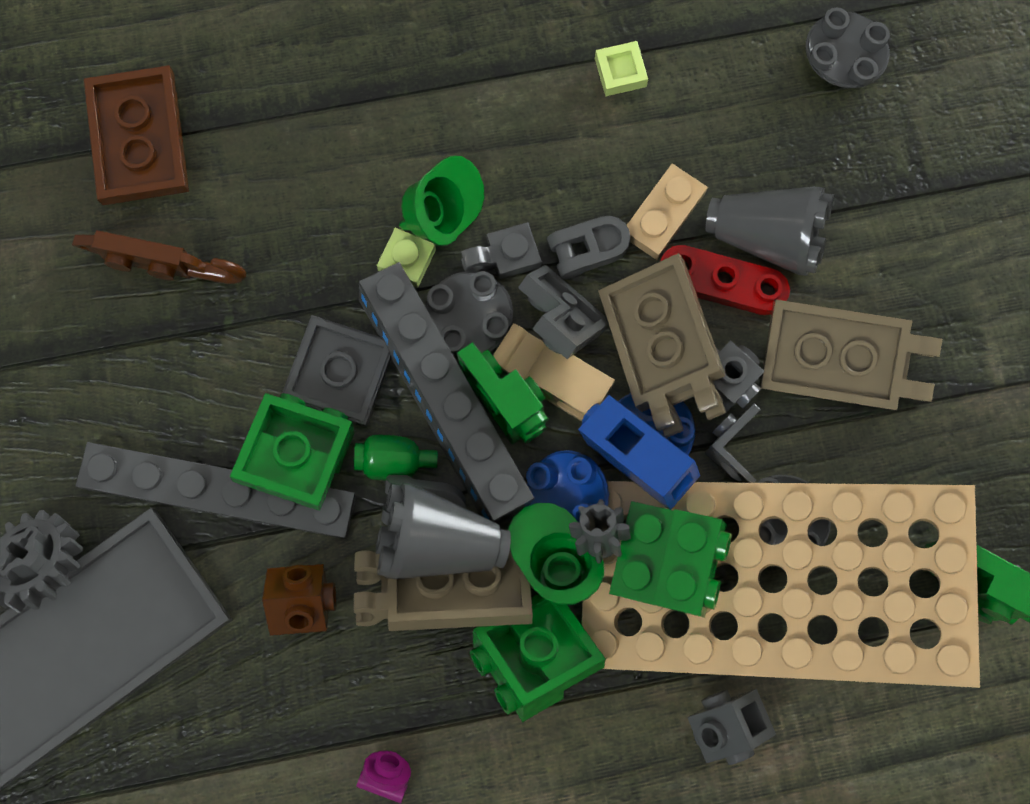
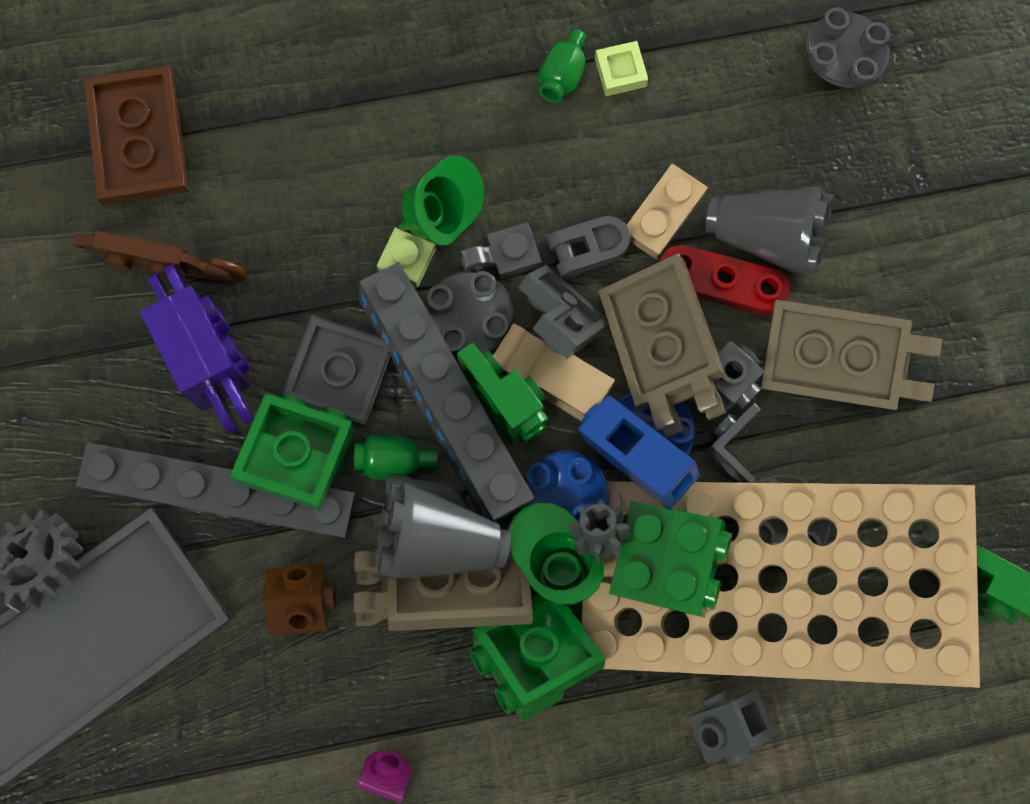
(196, 350): none -> dark purple brick
(562, 68): none -> green plant

